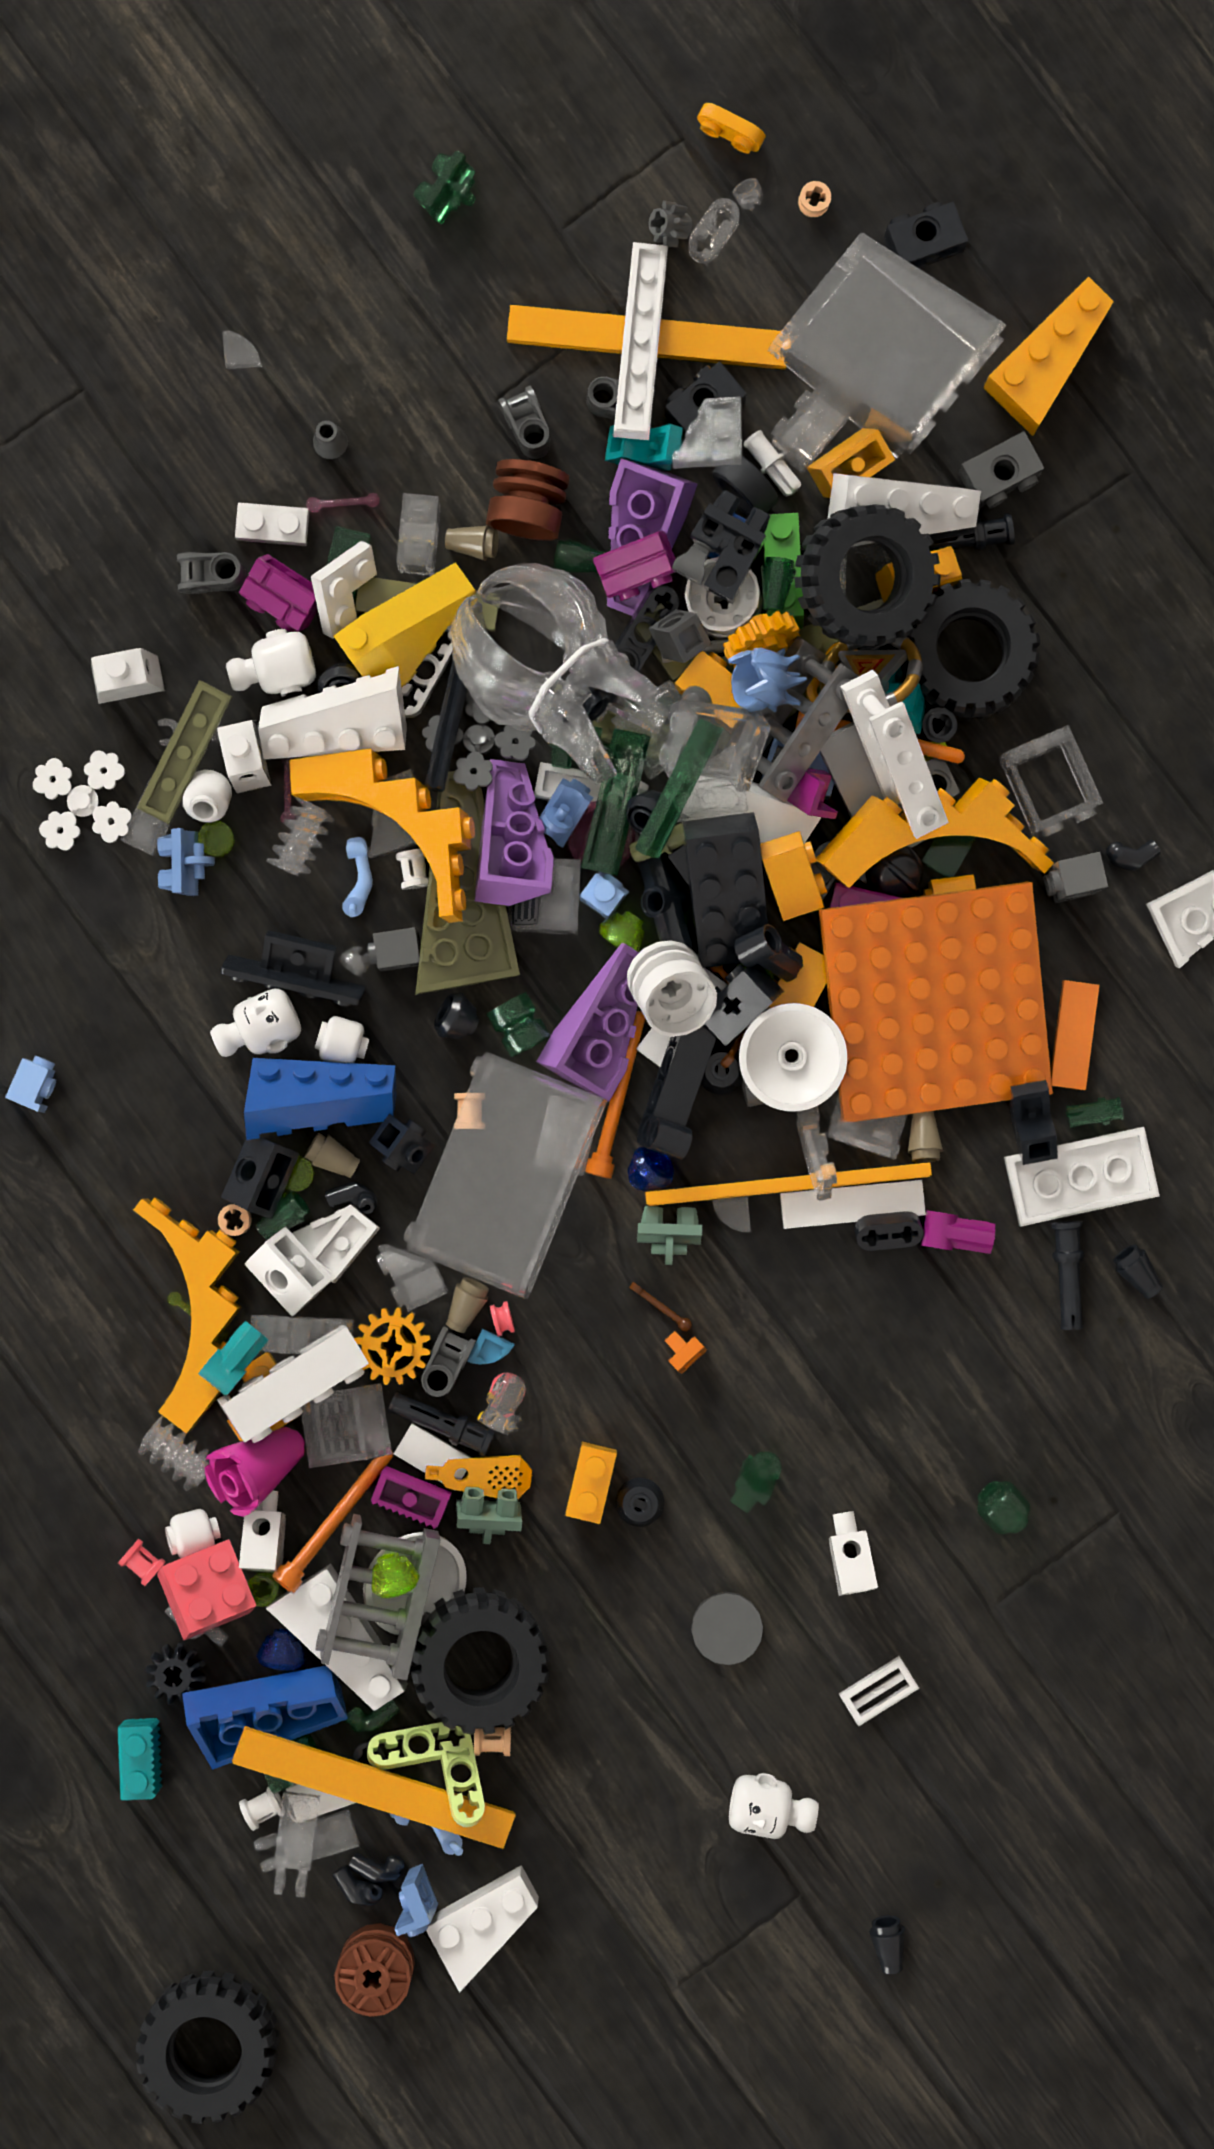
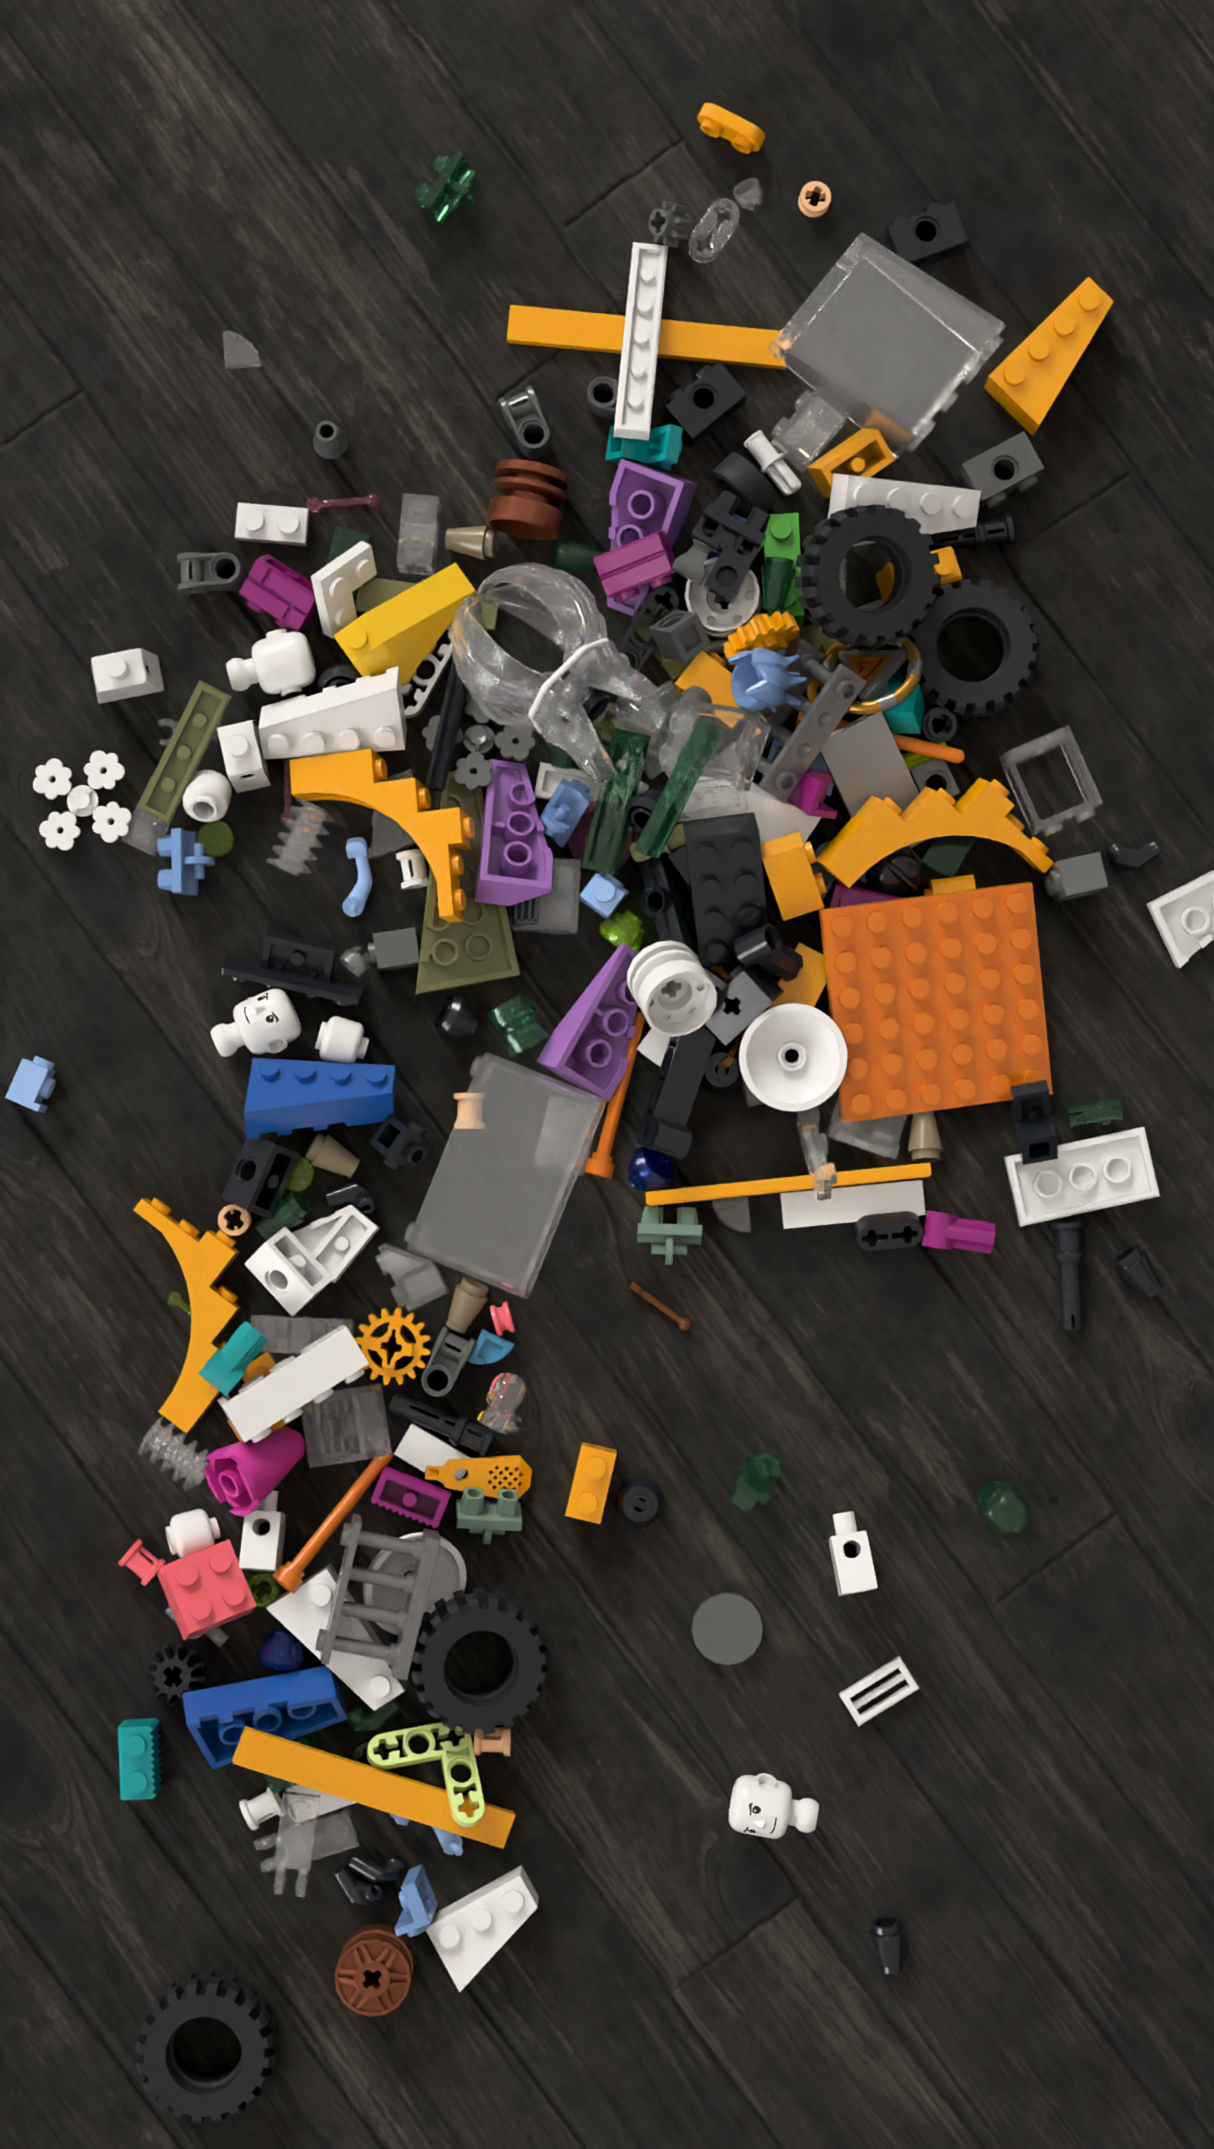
(393, 1576): clear neon green cone -> none
(685, 1352): orange tile -> none
(713, 436): clear wing -> none
(894, 753): white fence -> none
(1074, 1035): orange tile -> none

